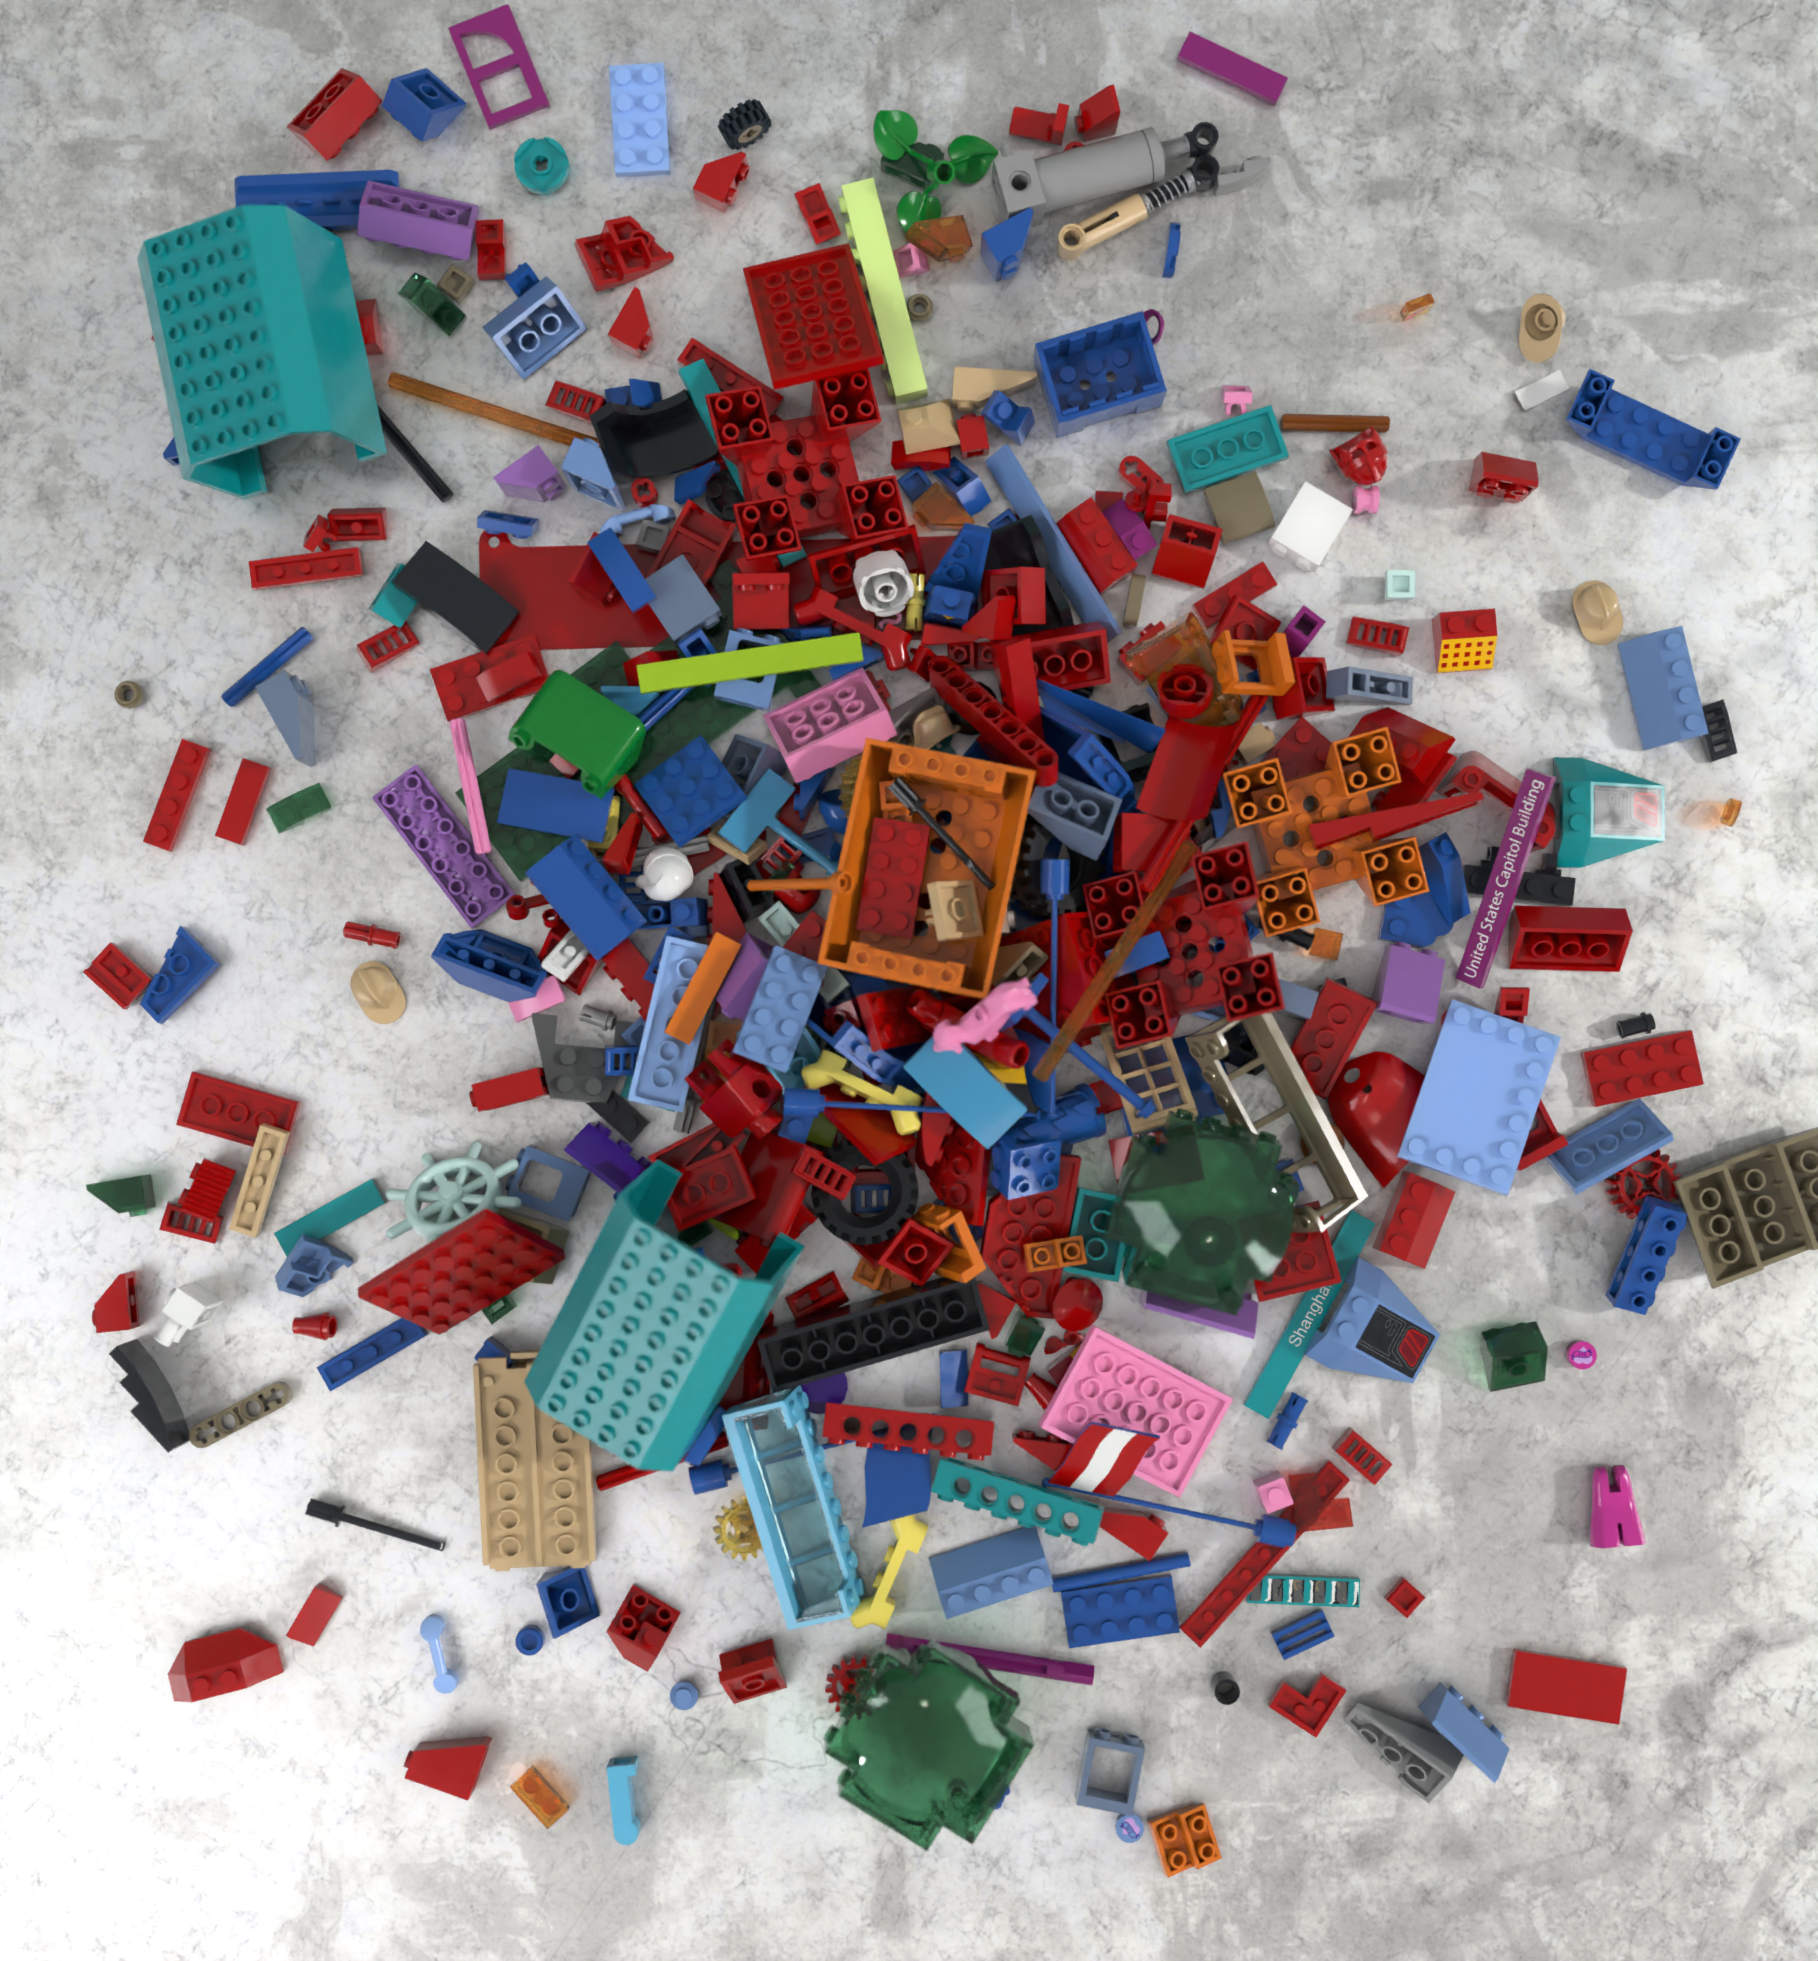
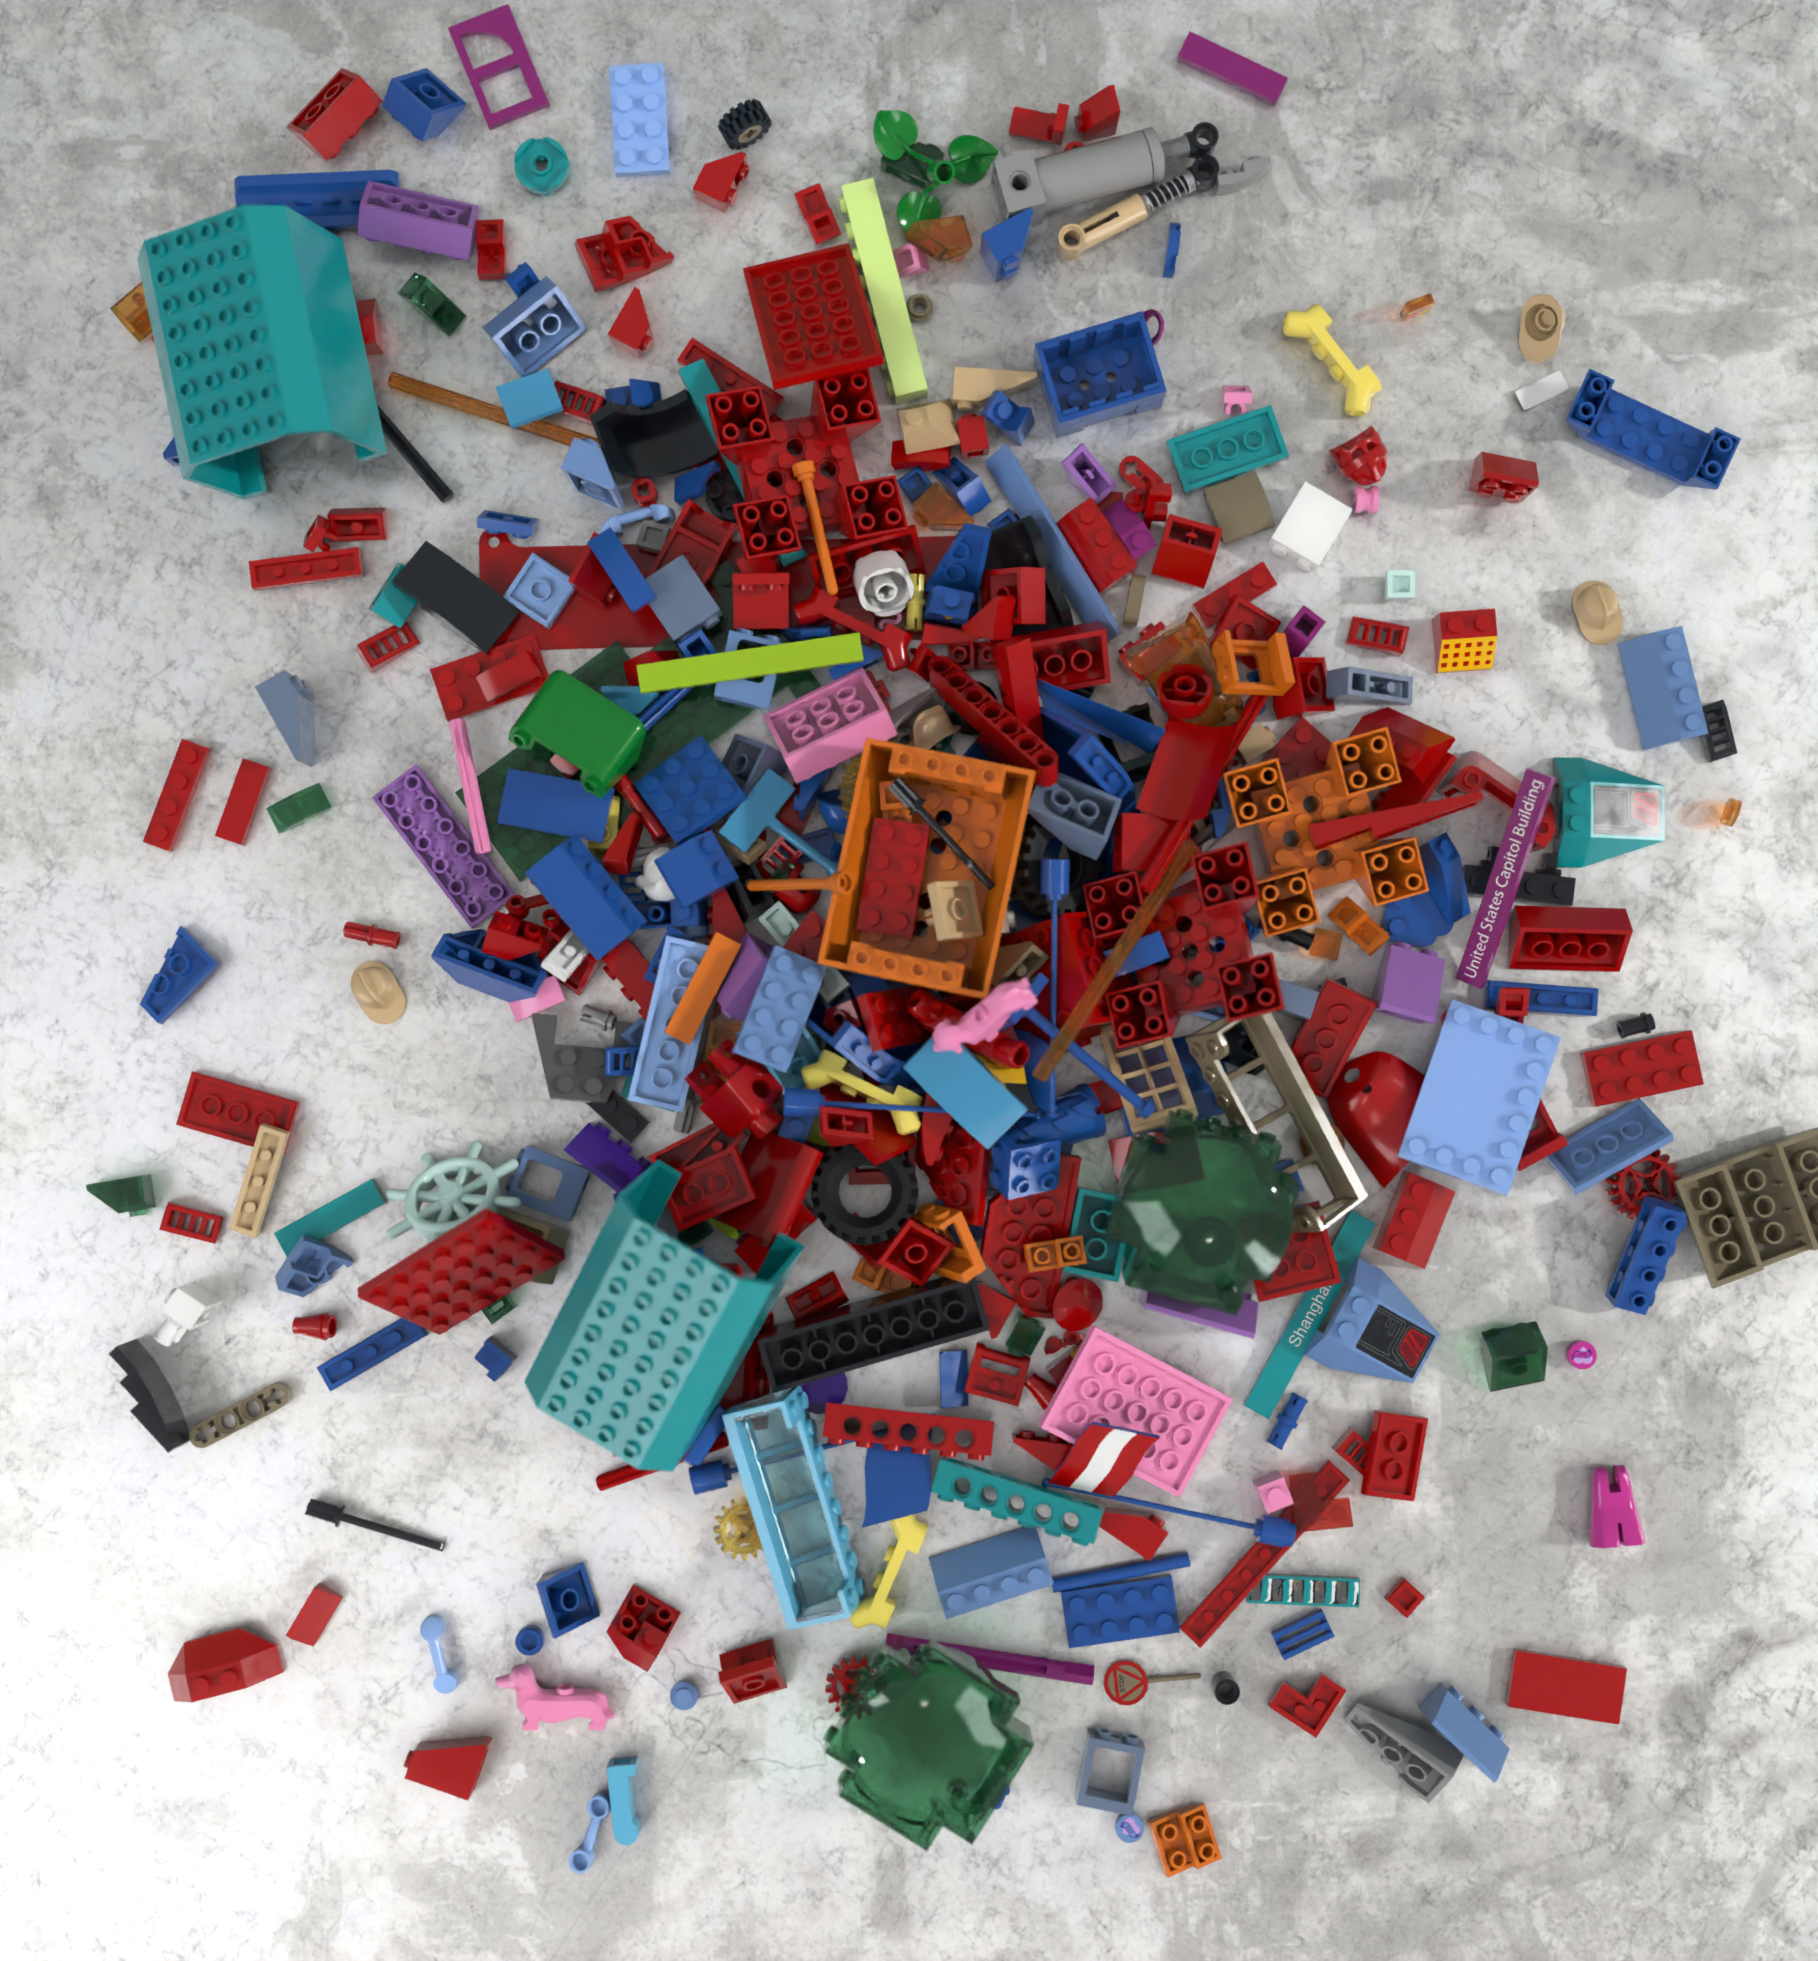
(118, 975): red plate -> none
(118, 1306): red slope -> none
(121, 691): dark tan plate -> none
(133, 313): none -> clear orange slope
(207, 1190): red brick -> none
(267, 667): blue axle -> none
(455, 283): dark tan tile -> none
(509, 1089): red window -> none
(512, 937): none -> red slope
(529, 398): none -> dark azure slope
(530, 1474): tan piece -> none
(531, 478): medium lavender slope -> none
(540, 591): none -> light blue tile
(540, 1797): clear orange plate -> none
(554, 1704): none -> bright pink animal
(584, 1855): none -> light blue bar
(696, 869): none -> blue slope
(804, 472): none -> orange piece
(834, 1189): red slope -> none
(845, 1126): none -> red slope
(855, 1198): blue slope -> none
(1087, 474): none -> medium lavender slope
(1128, 1683): none -> piece
(1313, 326): none -> light yellow plate
(1338, 423): dark orange axle -> none
(1358, 926): none -> orange slope
(1394, 1455): none -> red tile
(1549, 998): none -> blue tile

